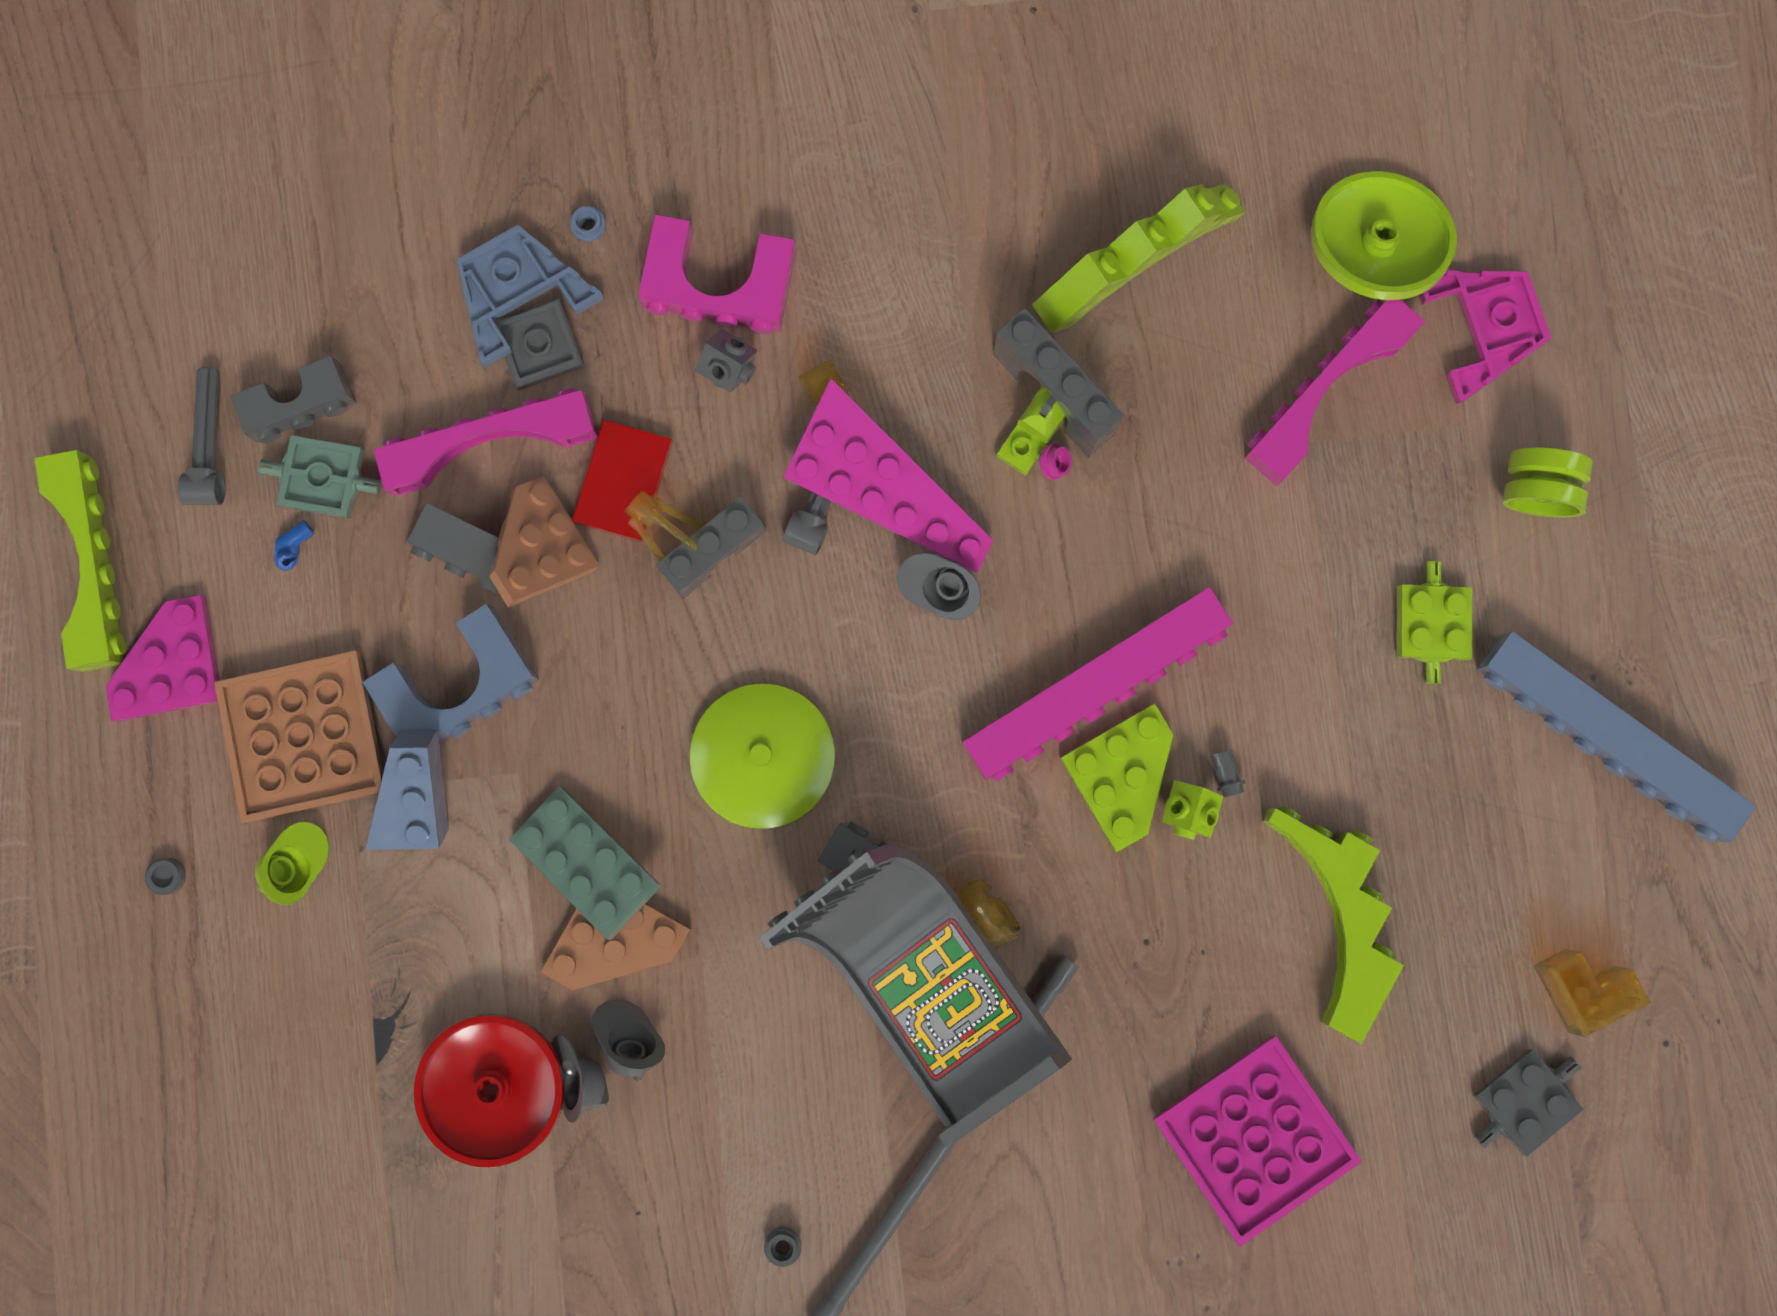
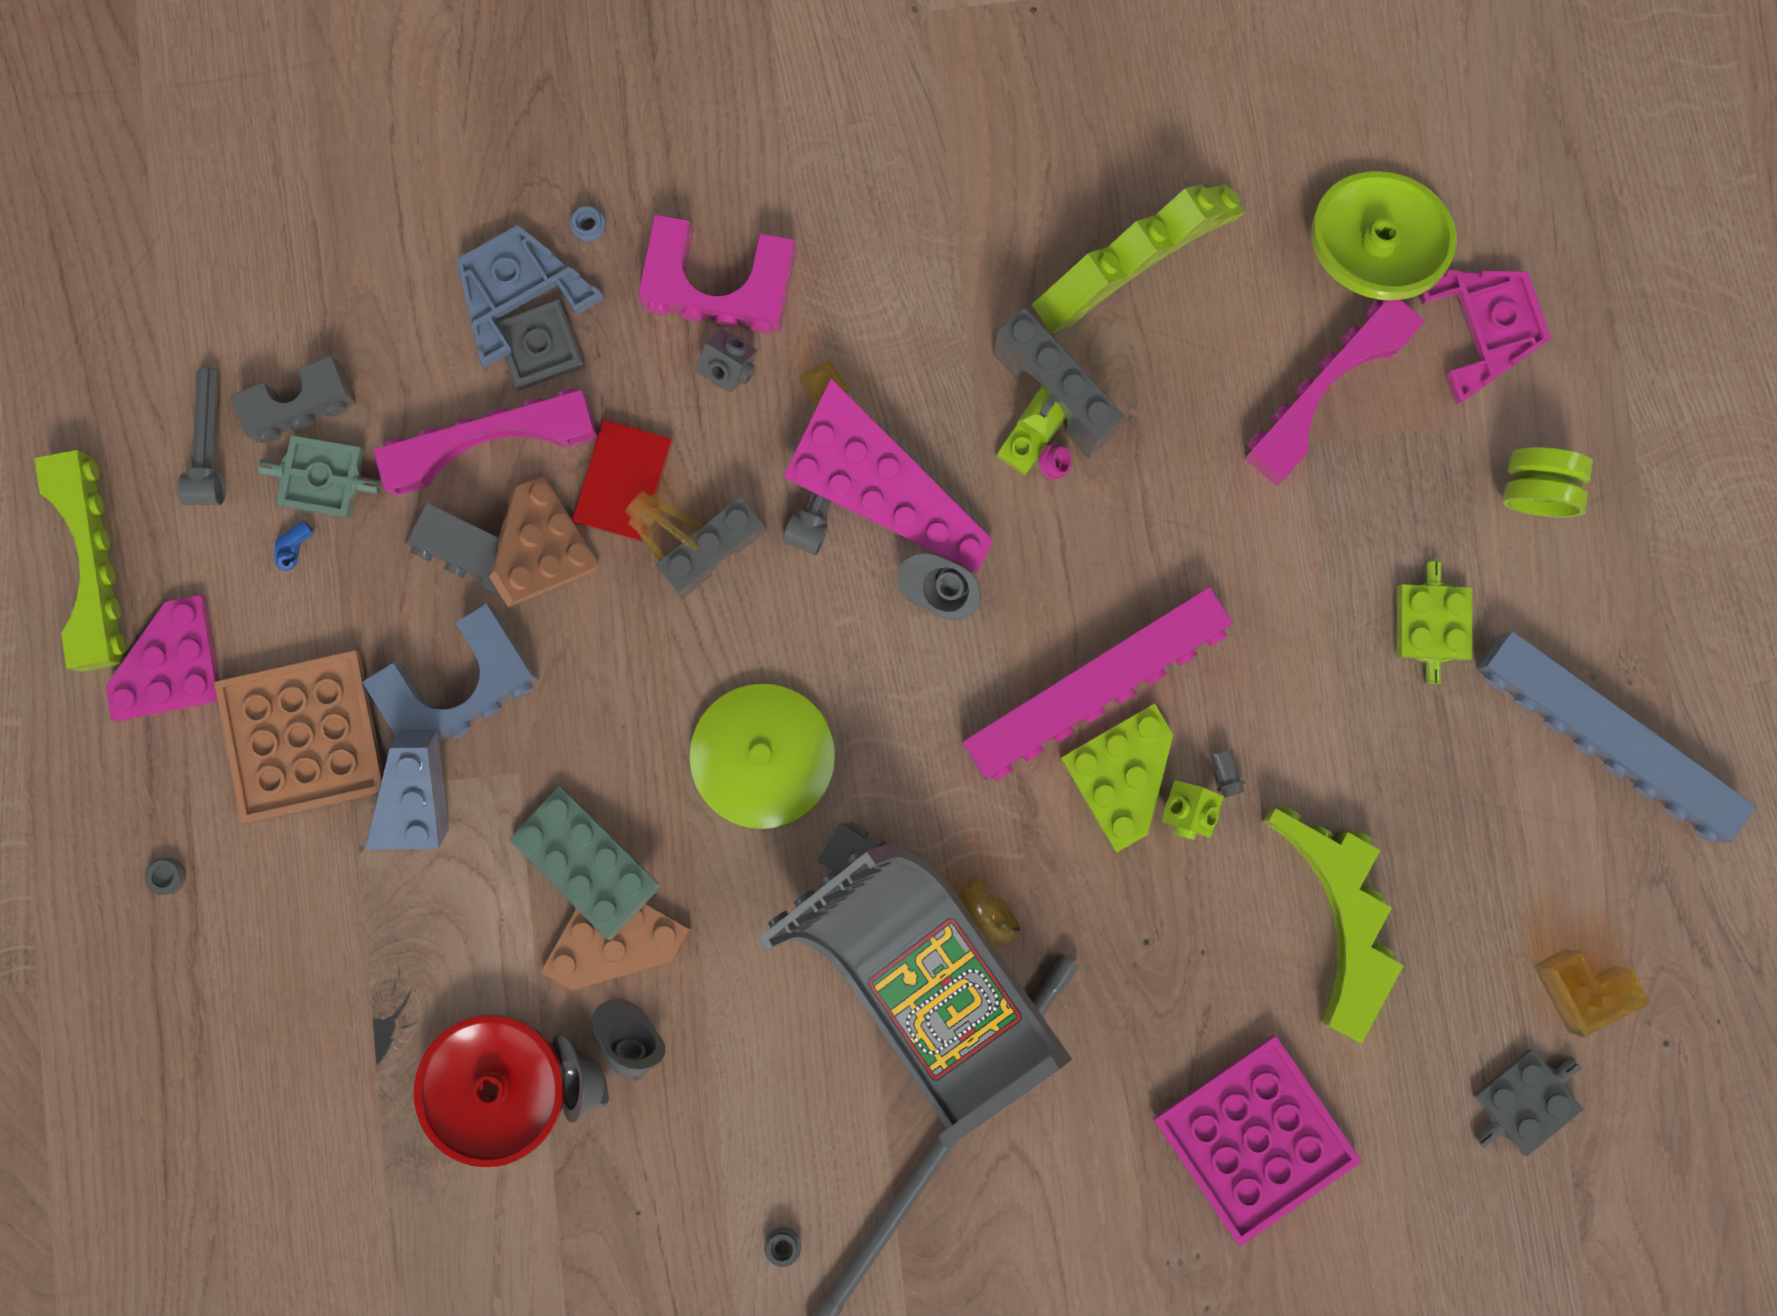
(292, 863): lime piece -> none

